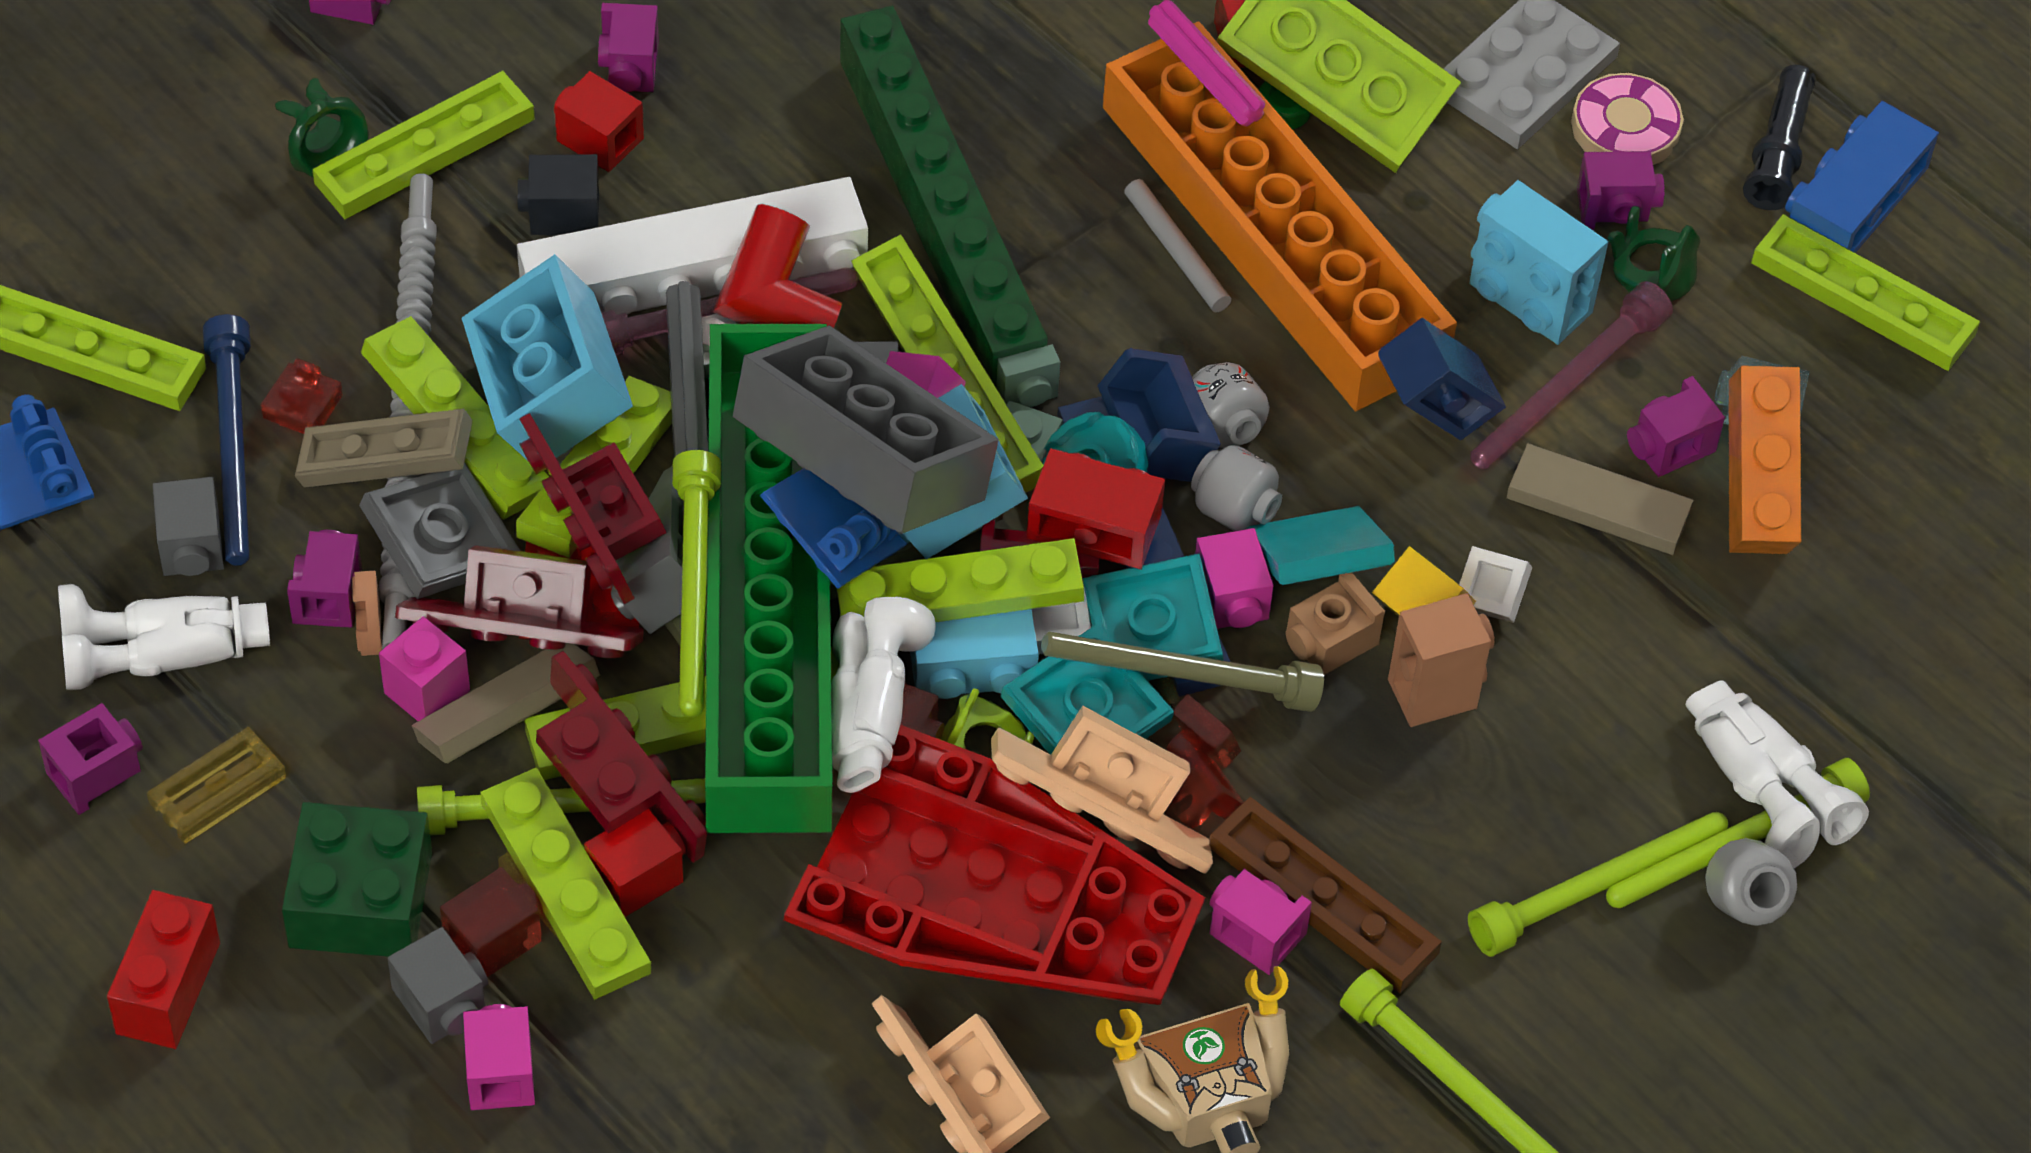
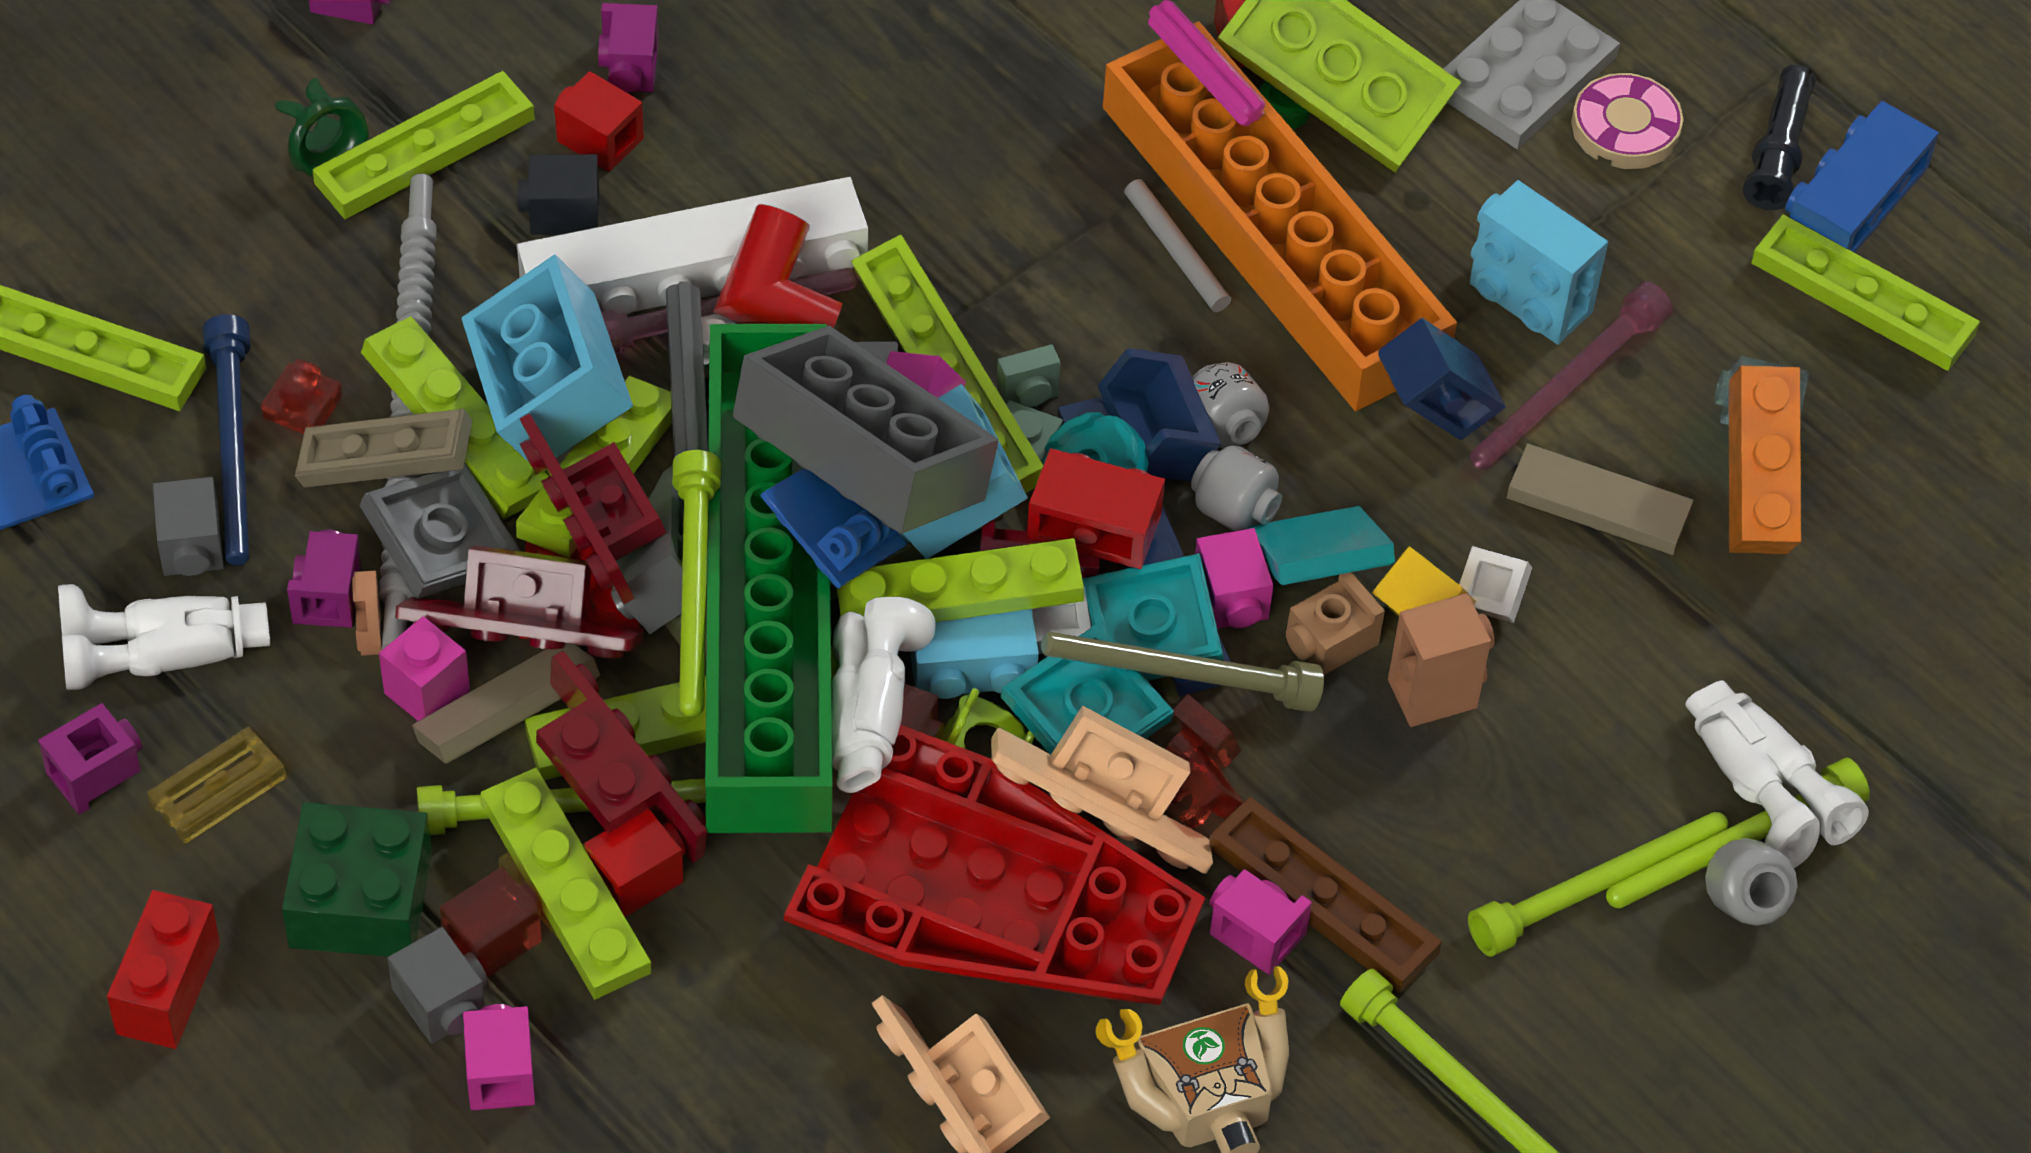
(938, 189): dark green brick -> none
(1615, 183): magenta brick -> none
(1677, 263): dark green piece -> none
(1677, 429): magenta brick -> none

